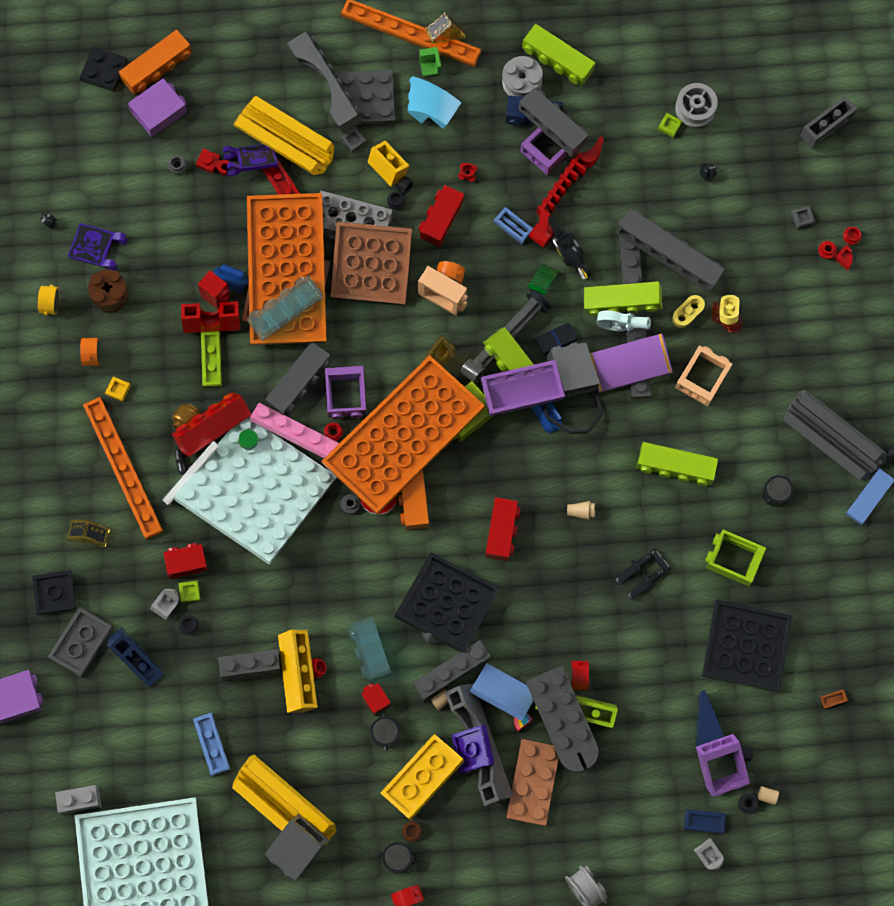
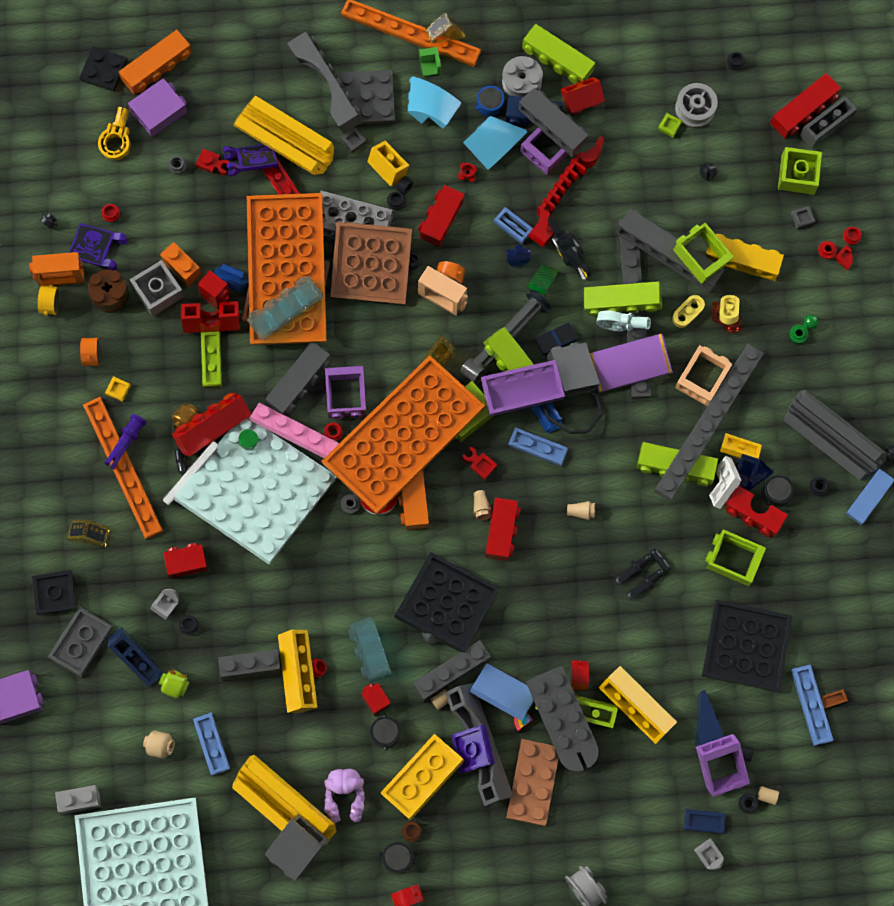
(57, 269): none -> orange window
(110, 213): none -> red plate
(111, 132): none -> yellow pin
(128, 435): none -> dark purple pin
(157, 288): none -> light grey brick
(159, 744): none -> tan head
(174, 683): none -> lime head
(180, 264): none -> orange brick
(189, 591): lime tile -> none
(344, 782): none -> lavender hair
(417, 261): none -> black plate
(481, 465): none -> red plate
(482, 508): none -> tan cone
(490, 101): none -> piece
(493, 140): none -> medium azure slope
(518, 256): none -> clear blue piece
(538, 446): none -> medium blue tile
(582, 95): none -> red brick
(637, 704): none -> yellow brick
(708, 422): none -> dark grey plate
(713, 242): none -> lime window
(728, 482): none -> white plate
(735, 60): none -> black plate
(736, 446): none -> yellow plate
(750, 258): none -> yellow brick
(752, 471): none -> clear blue slope
(767, 523): none -> red arch
(799, 170): none -> lime brick
(806, 105): none -> red brick
(810, 322): none -> green plate
(812, 705): none -> medium blue tile
(823, 482): none -> black plate

